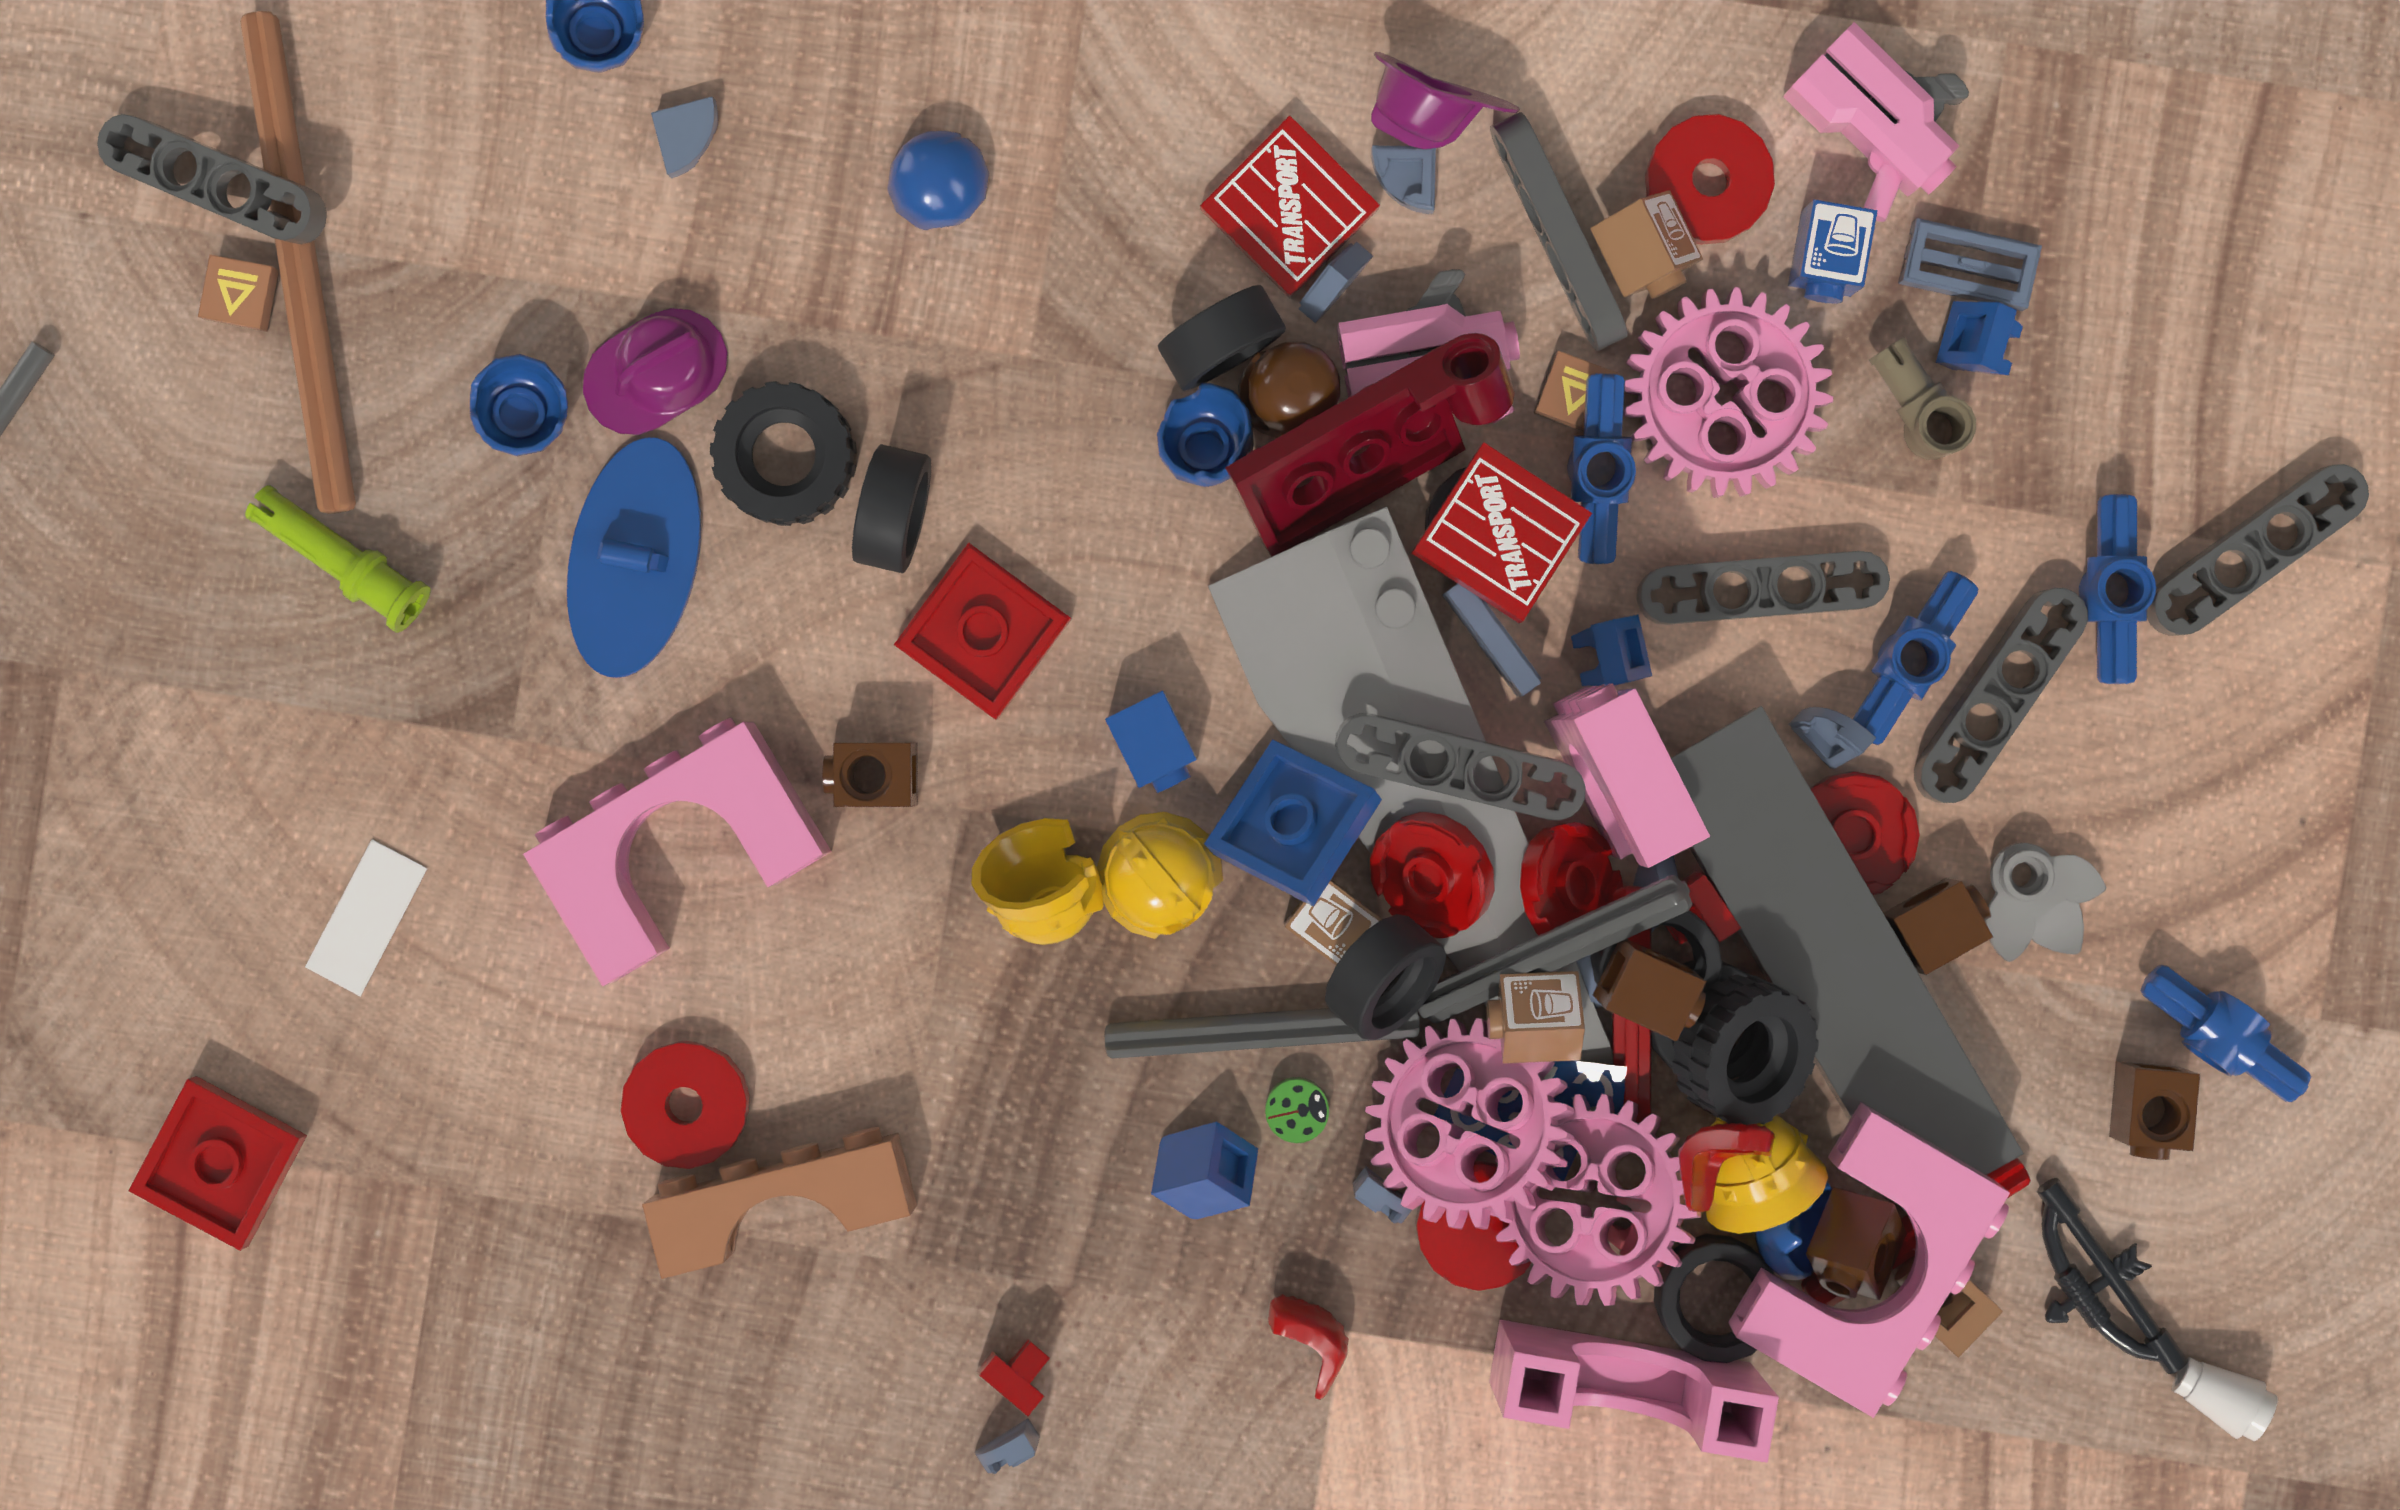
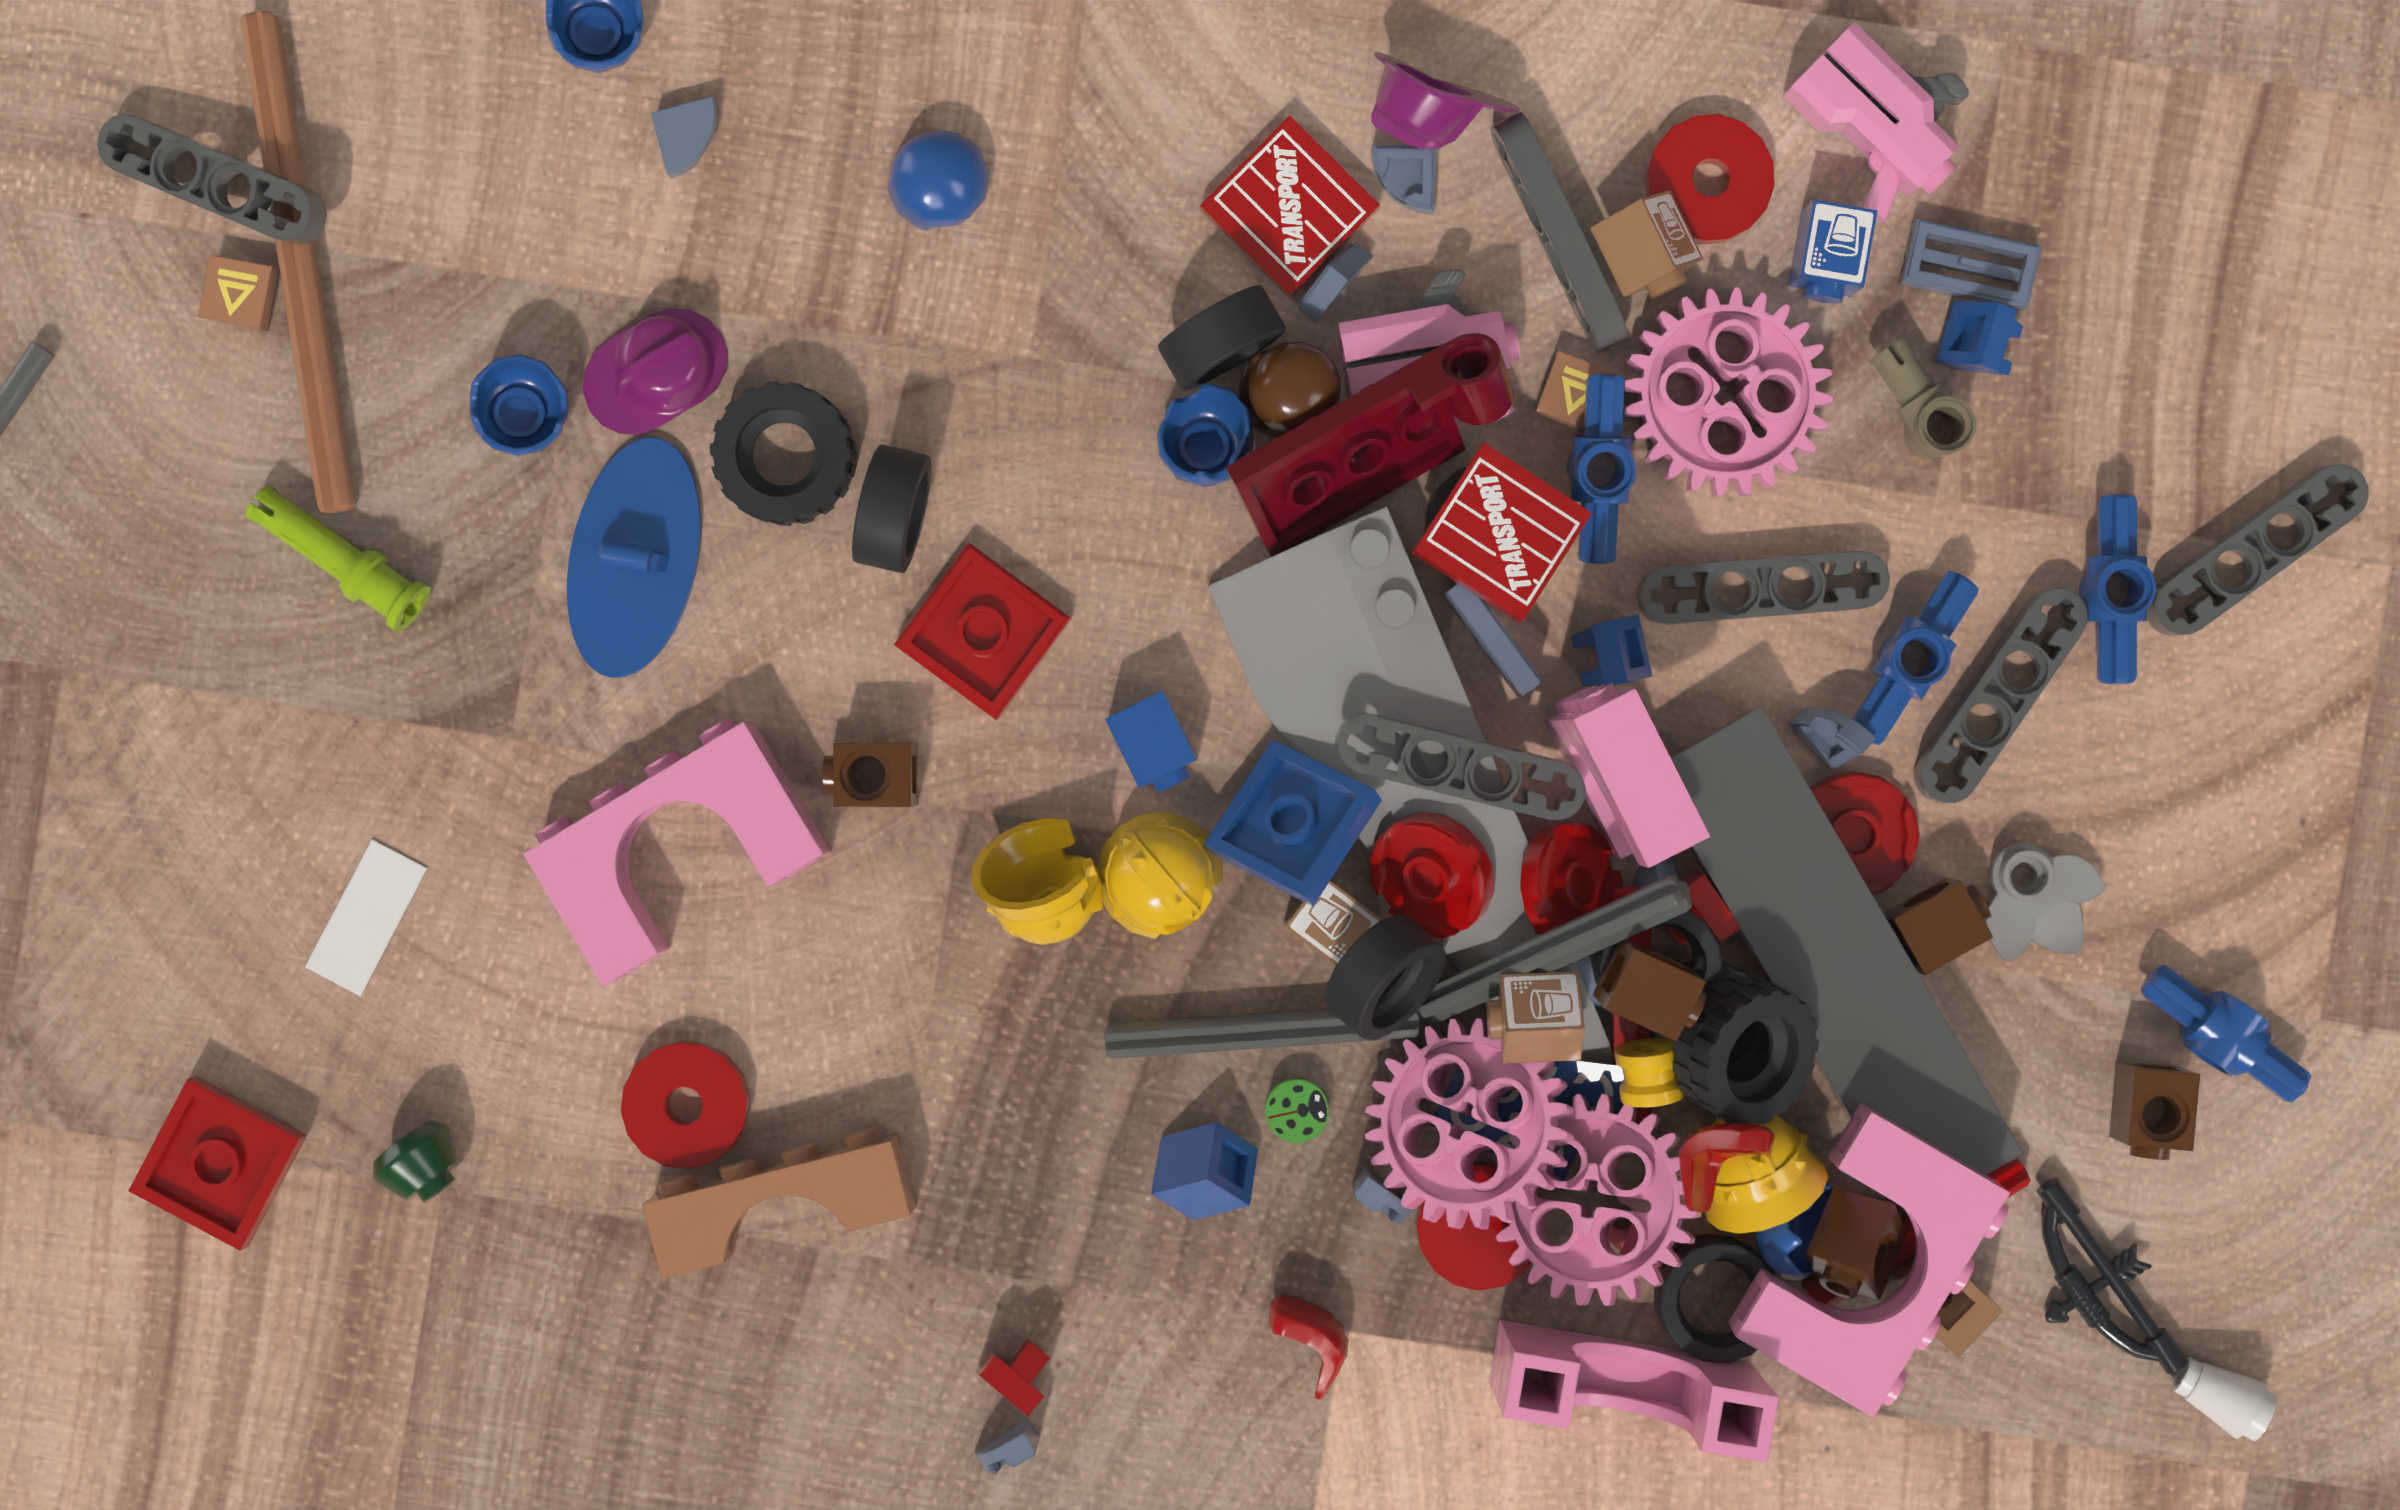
(418, 1162): none -> dark green cone
(1648, 1073): none -> yellow wheel

